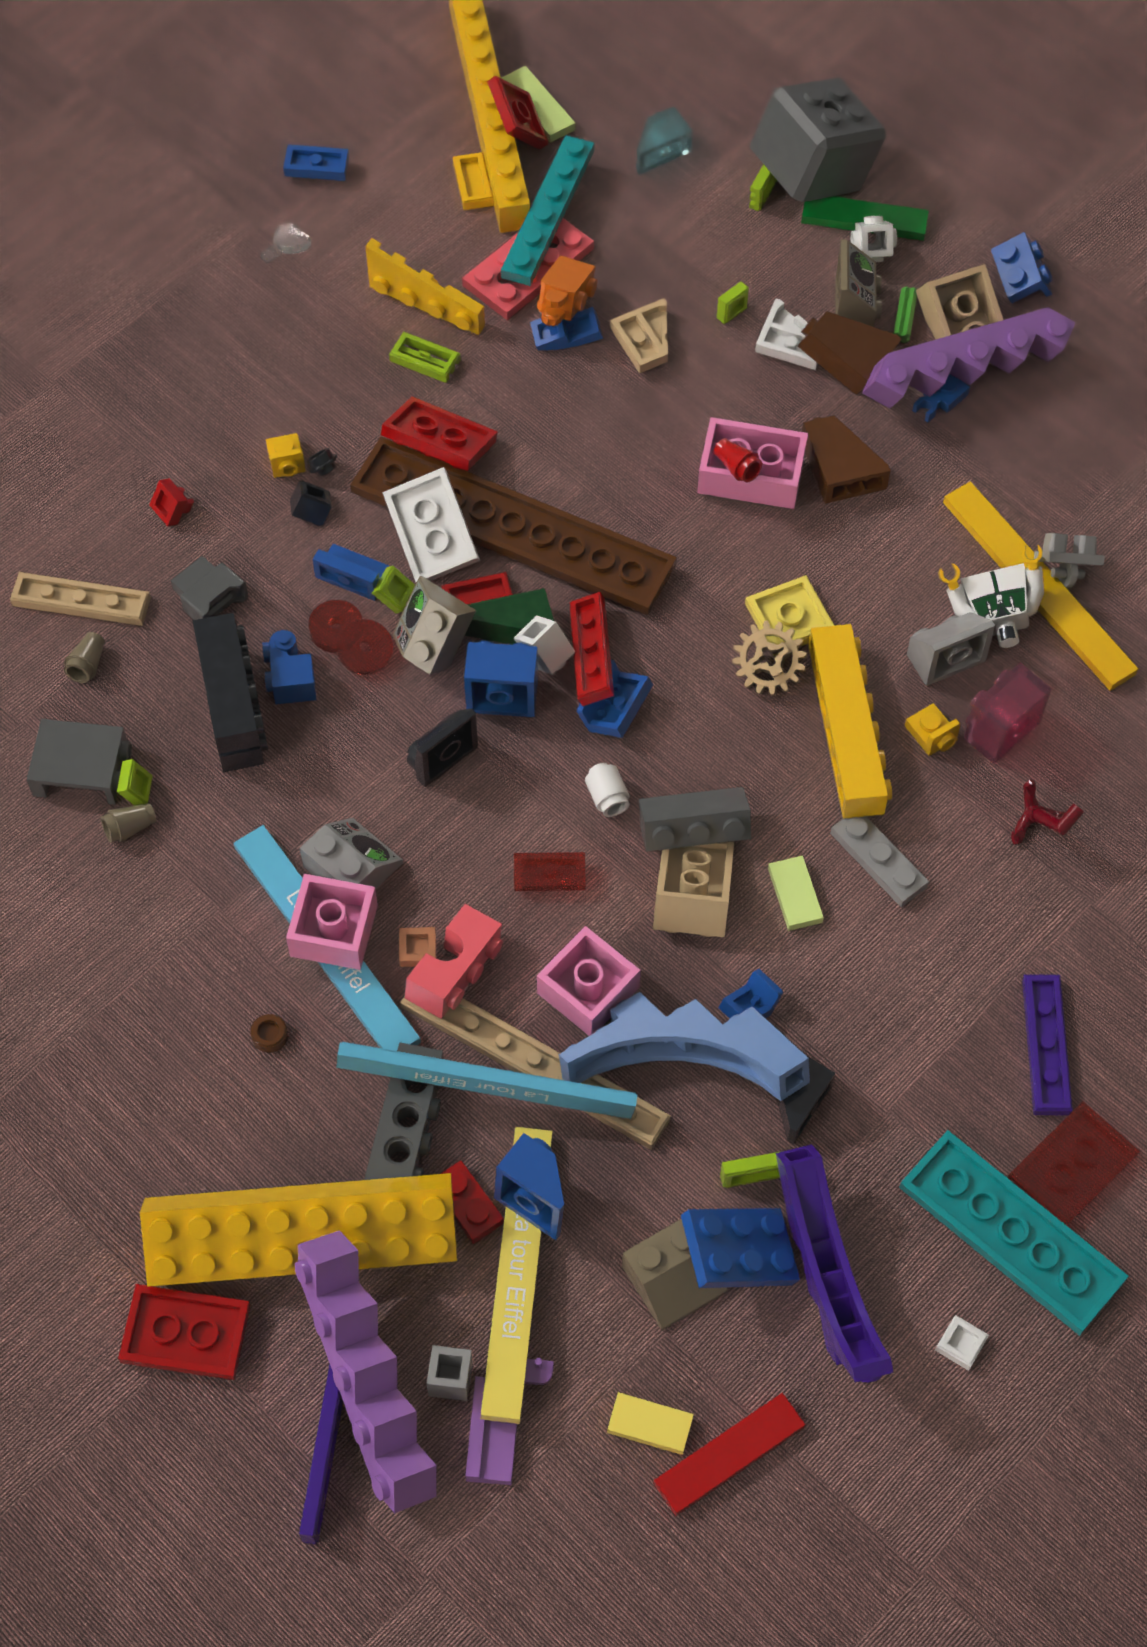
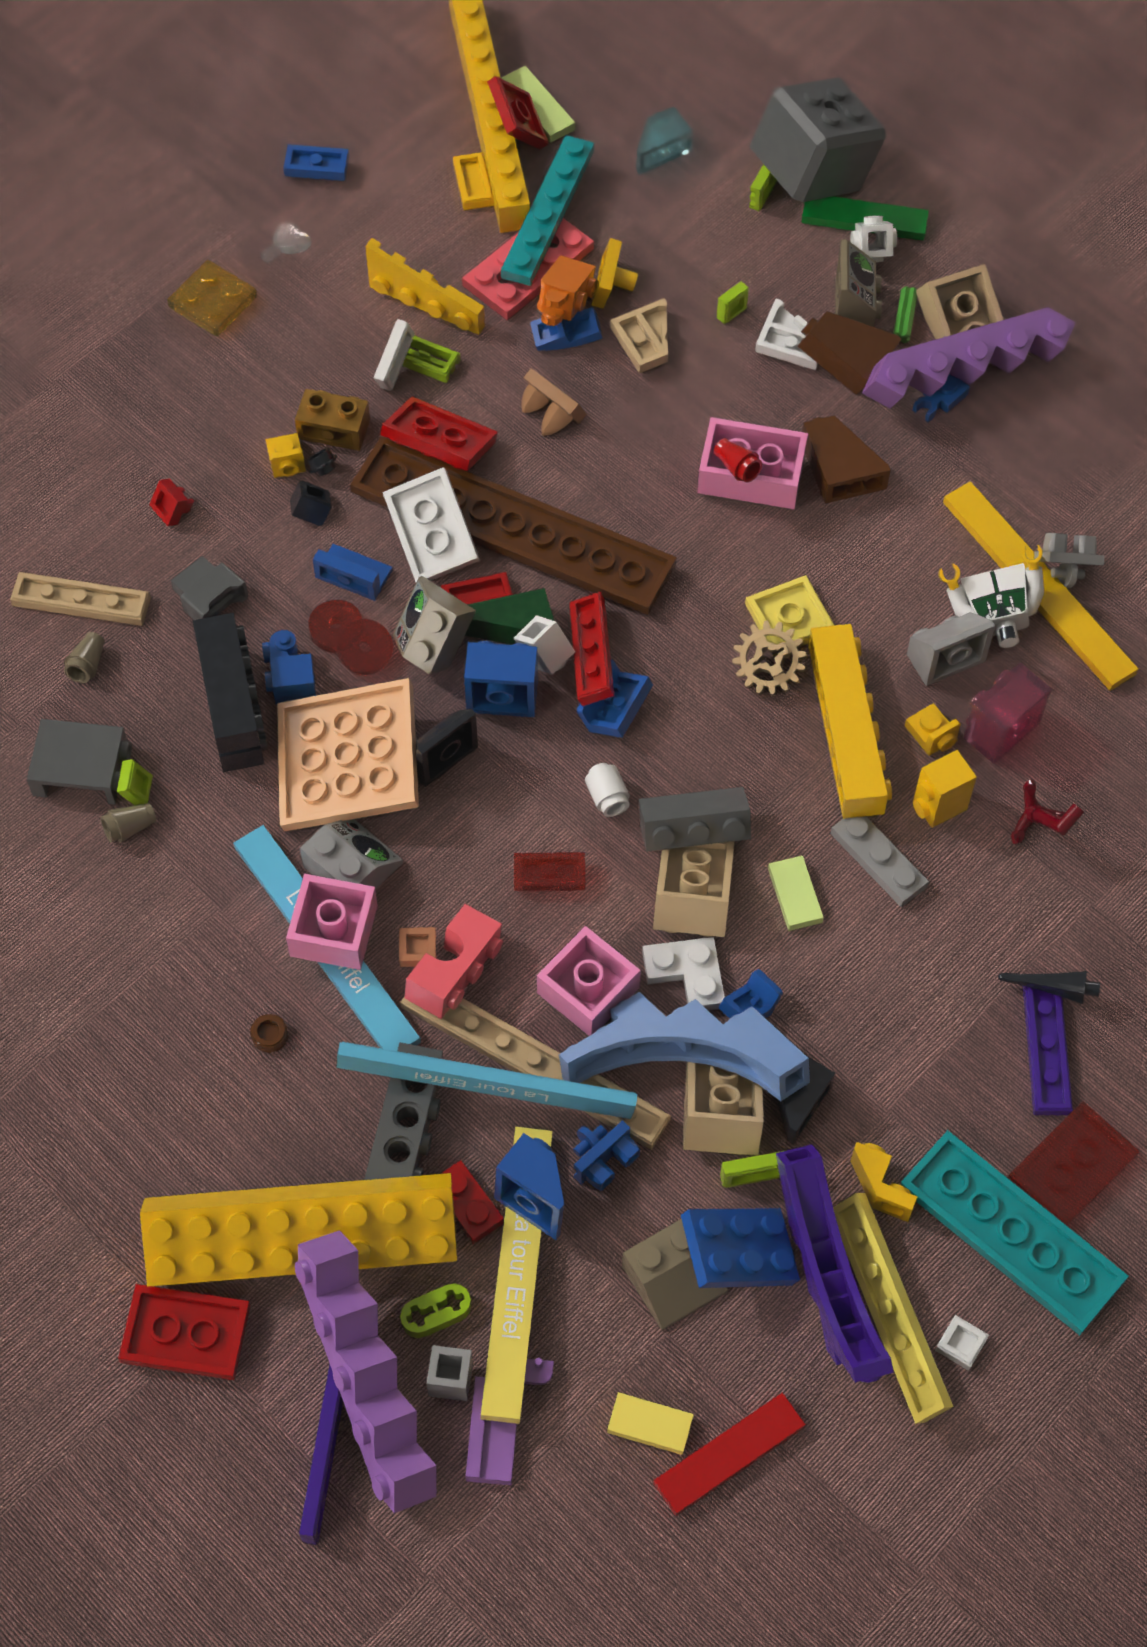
(212, 298): none -> clear yellow plate
(332, 419): none -> pearl gold brick
(347, 755): none -> light nougat plate
(393, 589): lime tile -> none
(394, 355): none -> white tile
(432, 1302): none -> lime beam
(560, 411): none -> medium nougat tile
(592, 1165): none -> blue hips
(611, 275): none -> yellow tile
(689, 961): none -> white plate
(721, 1111): none -> tan slope
(871, 1167): none -> yellow slope
(891, 1309): none -> light yellow plate
(944, 789): none -> yellow brick
(1021, 267): bracket -> none
(1066, 985): none -> black piece

